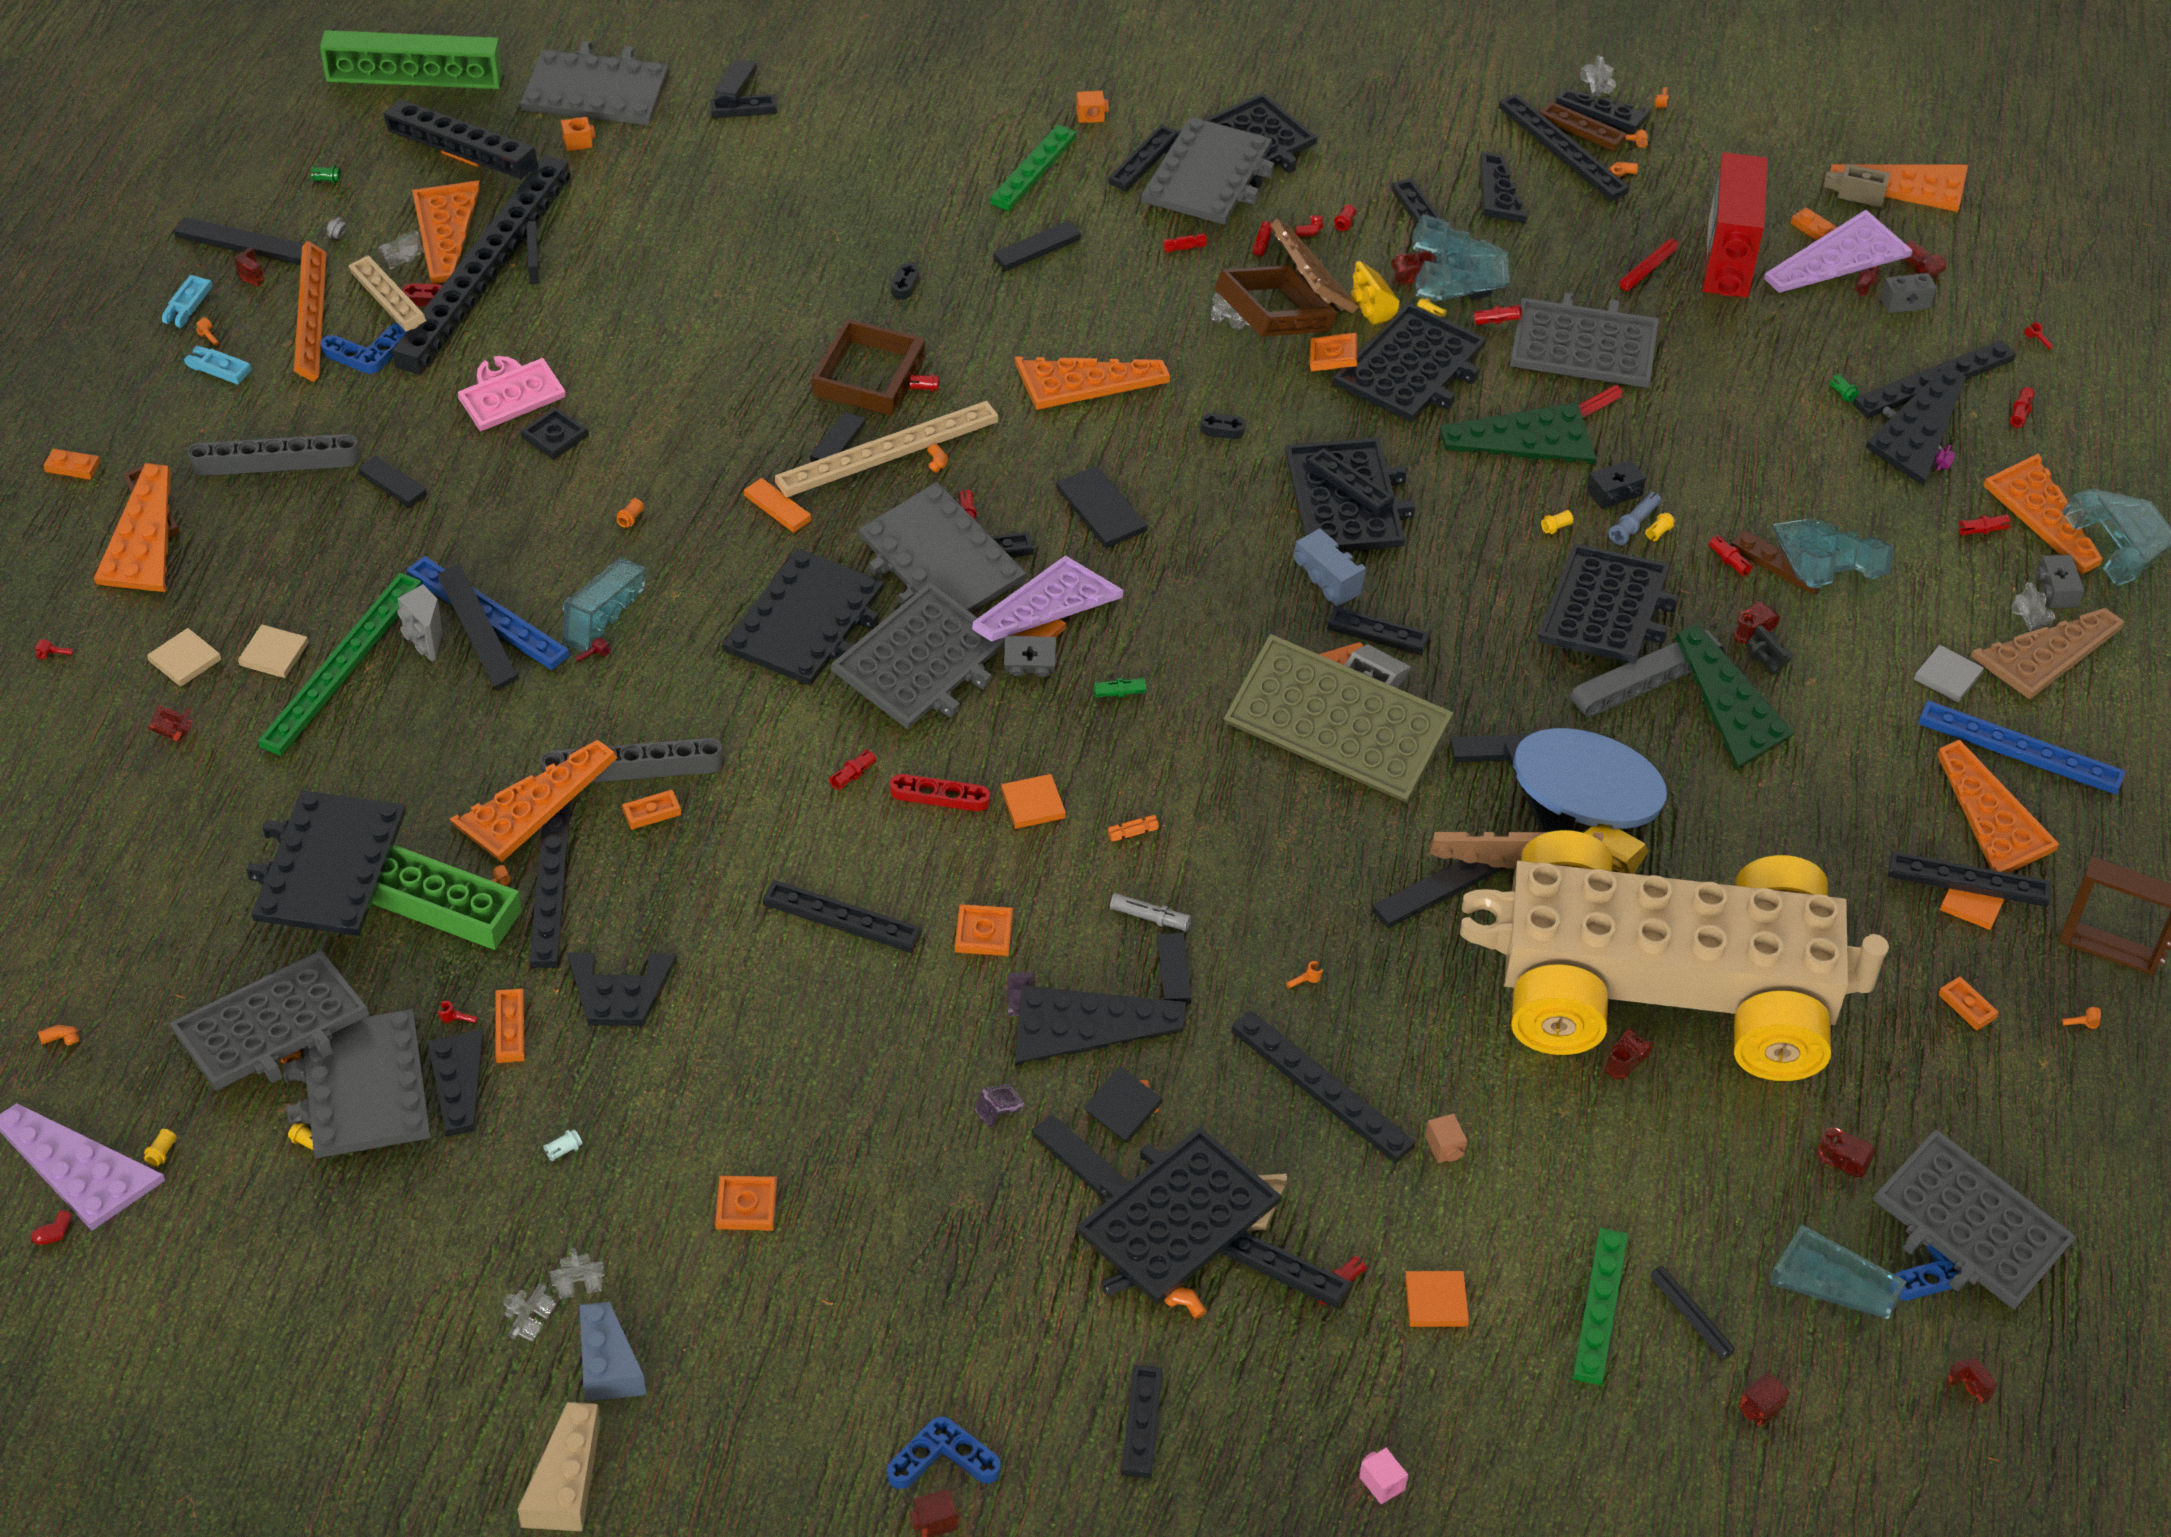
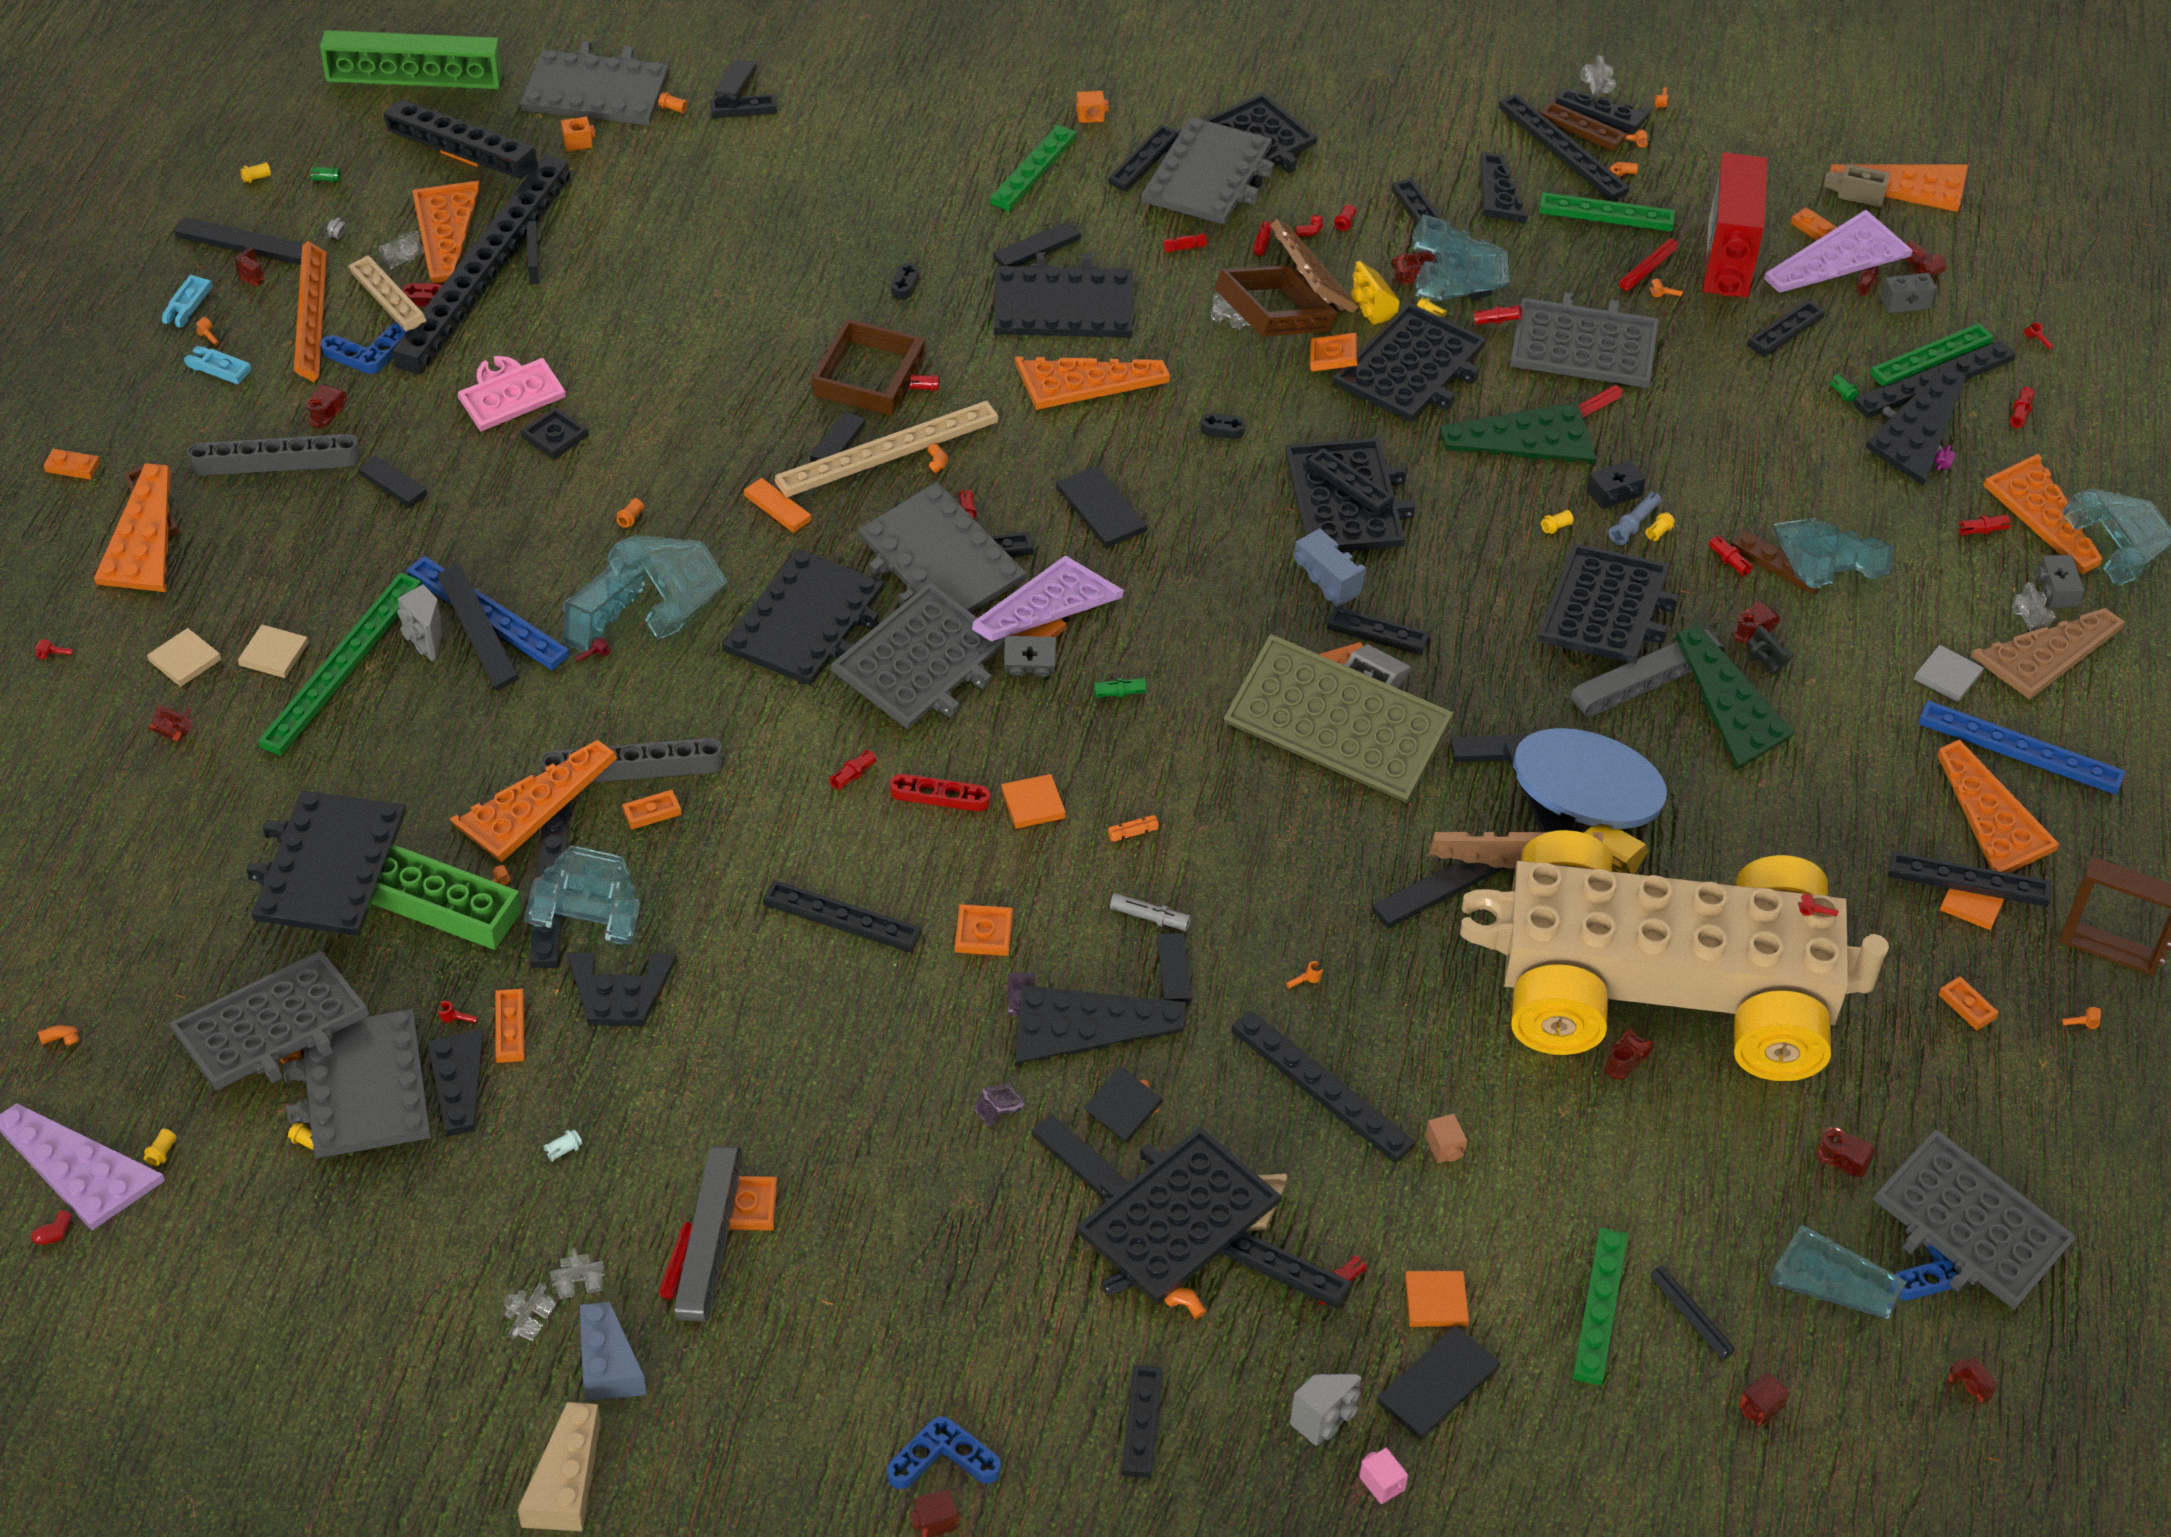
(255, 172): none -> yellow pin
(325, 405): none -> clear red piece
(589, 888): none -> clear light blue wedge
(672, 103): none -> orange pin
(674, 1269): none -> red axle
(679, 570): none -> clear light blue wedge
(709, 1234): none -> dark grey beam
(1063, 300): none -> black hinge
(1324, 1405): none -> light grey slope
(1438, 1382): none -> black tile
(1607, 211): none -> green plate
(1658, 289): none -> orange hand
(1786, 328): none -> black tile
(1808, 907): none -> red hand
(1932, 354): none -> green plate

